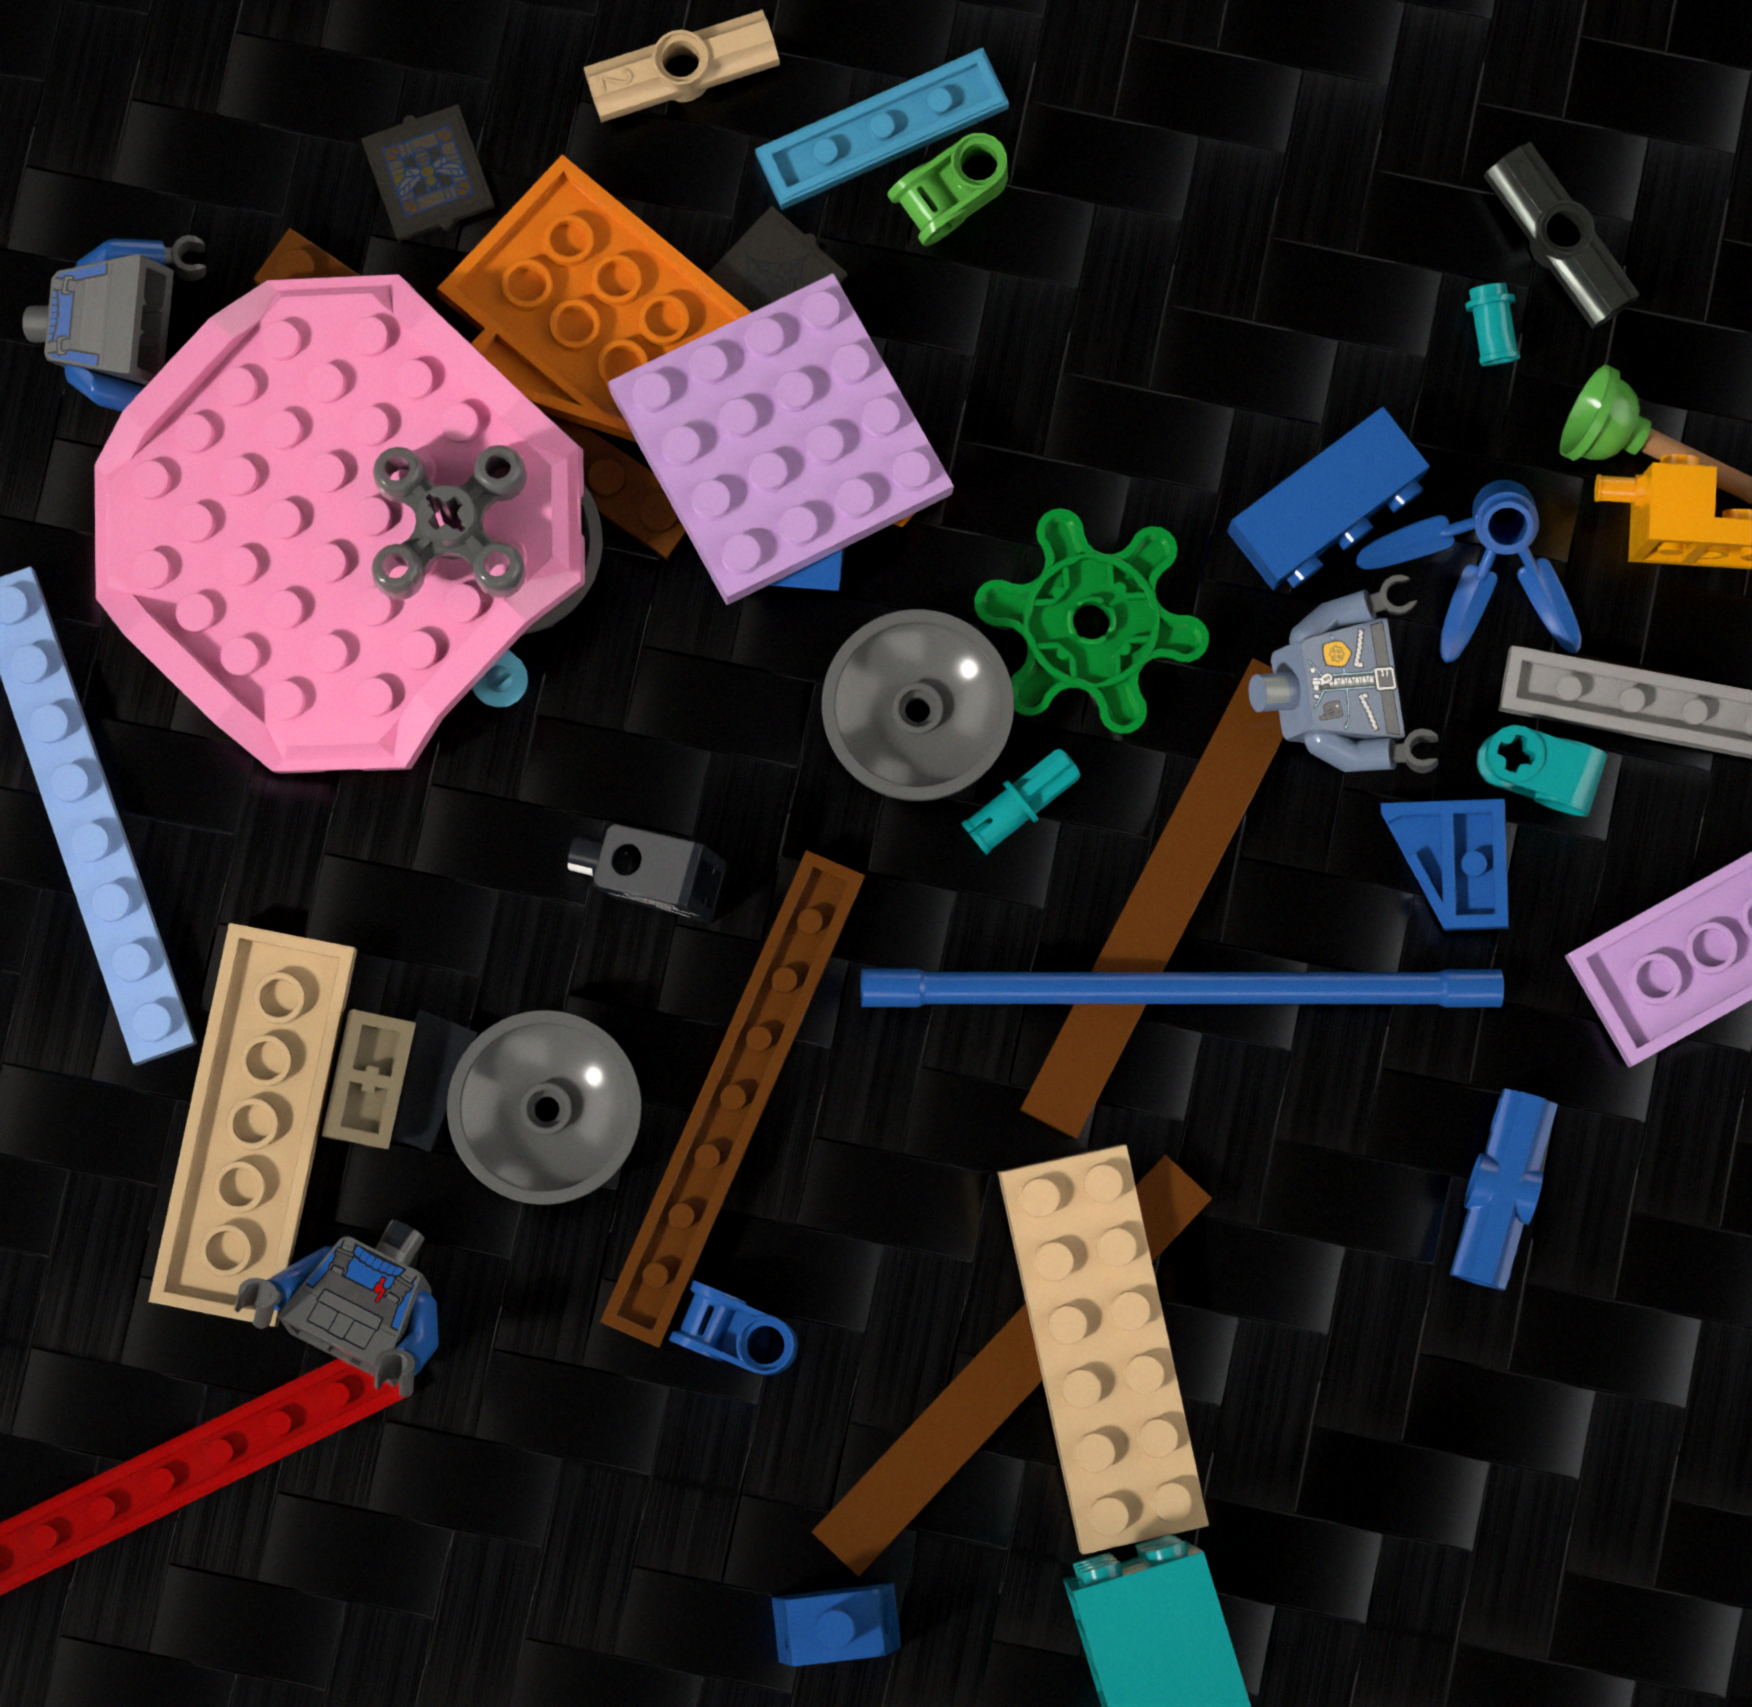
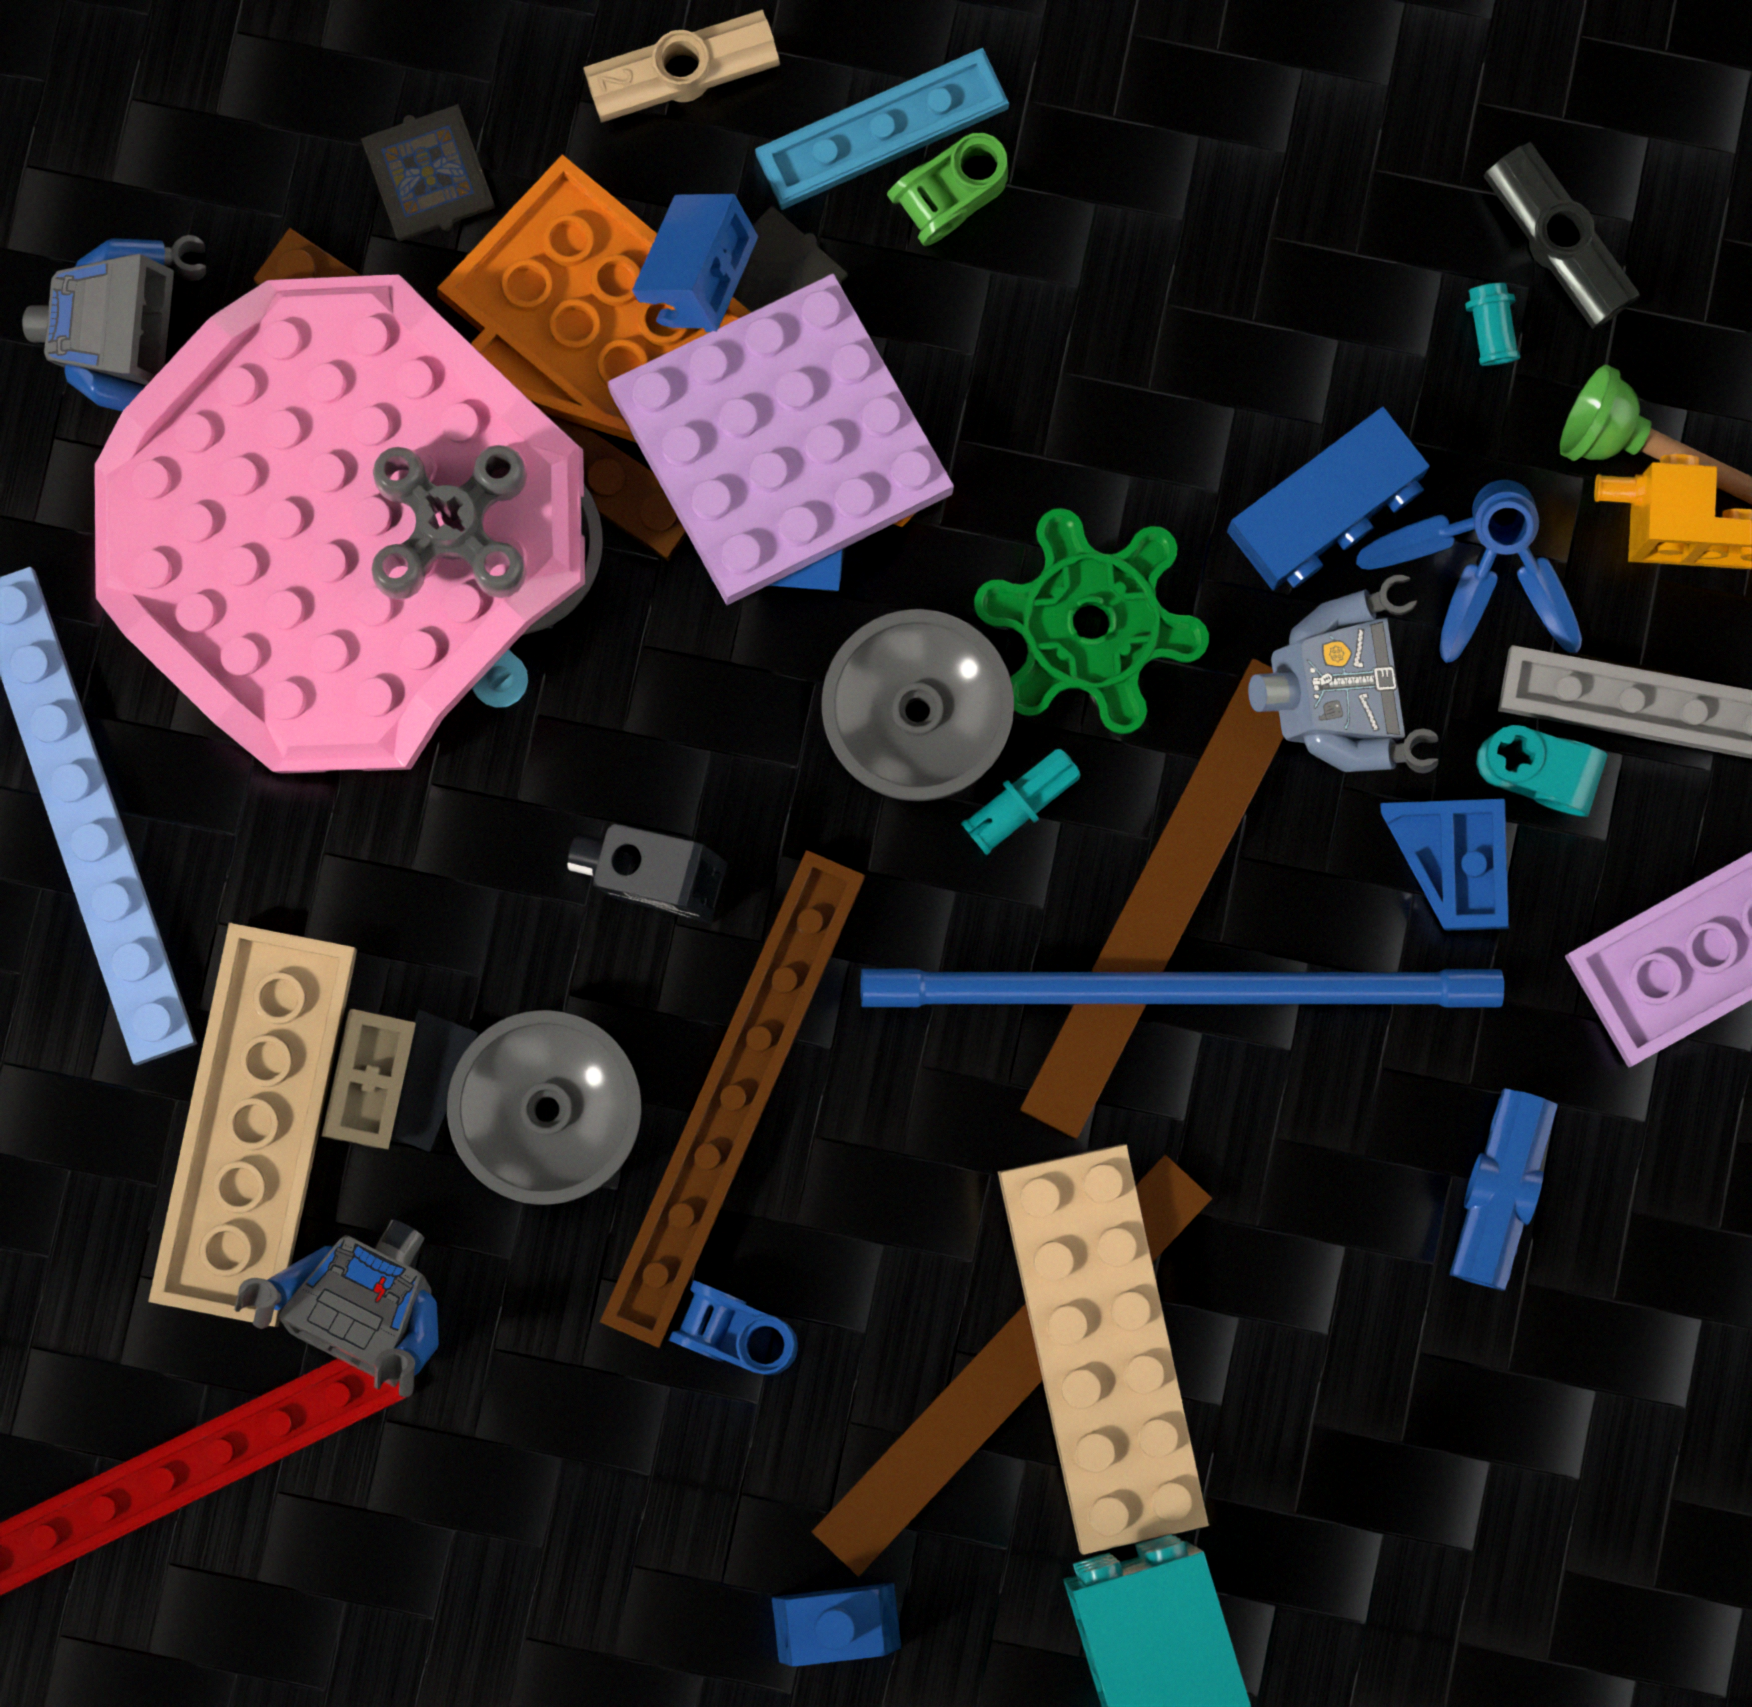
(697, 260): none -> blue hinge

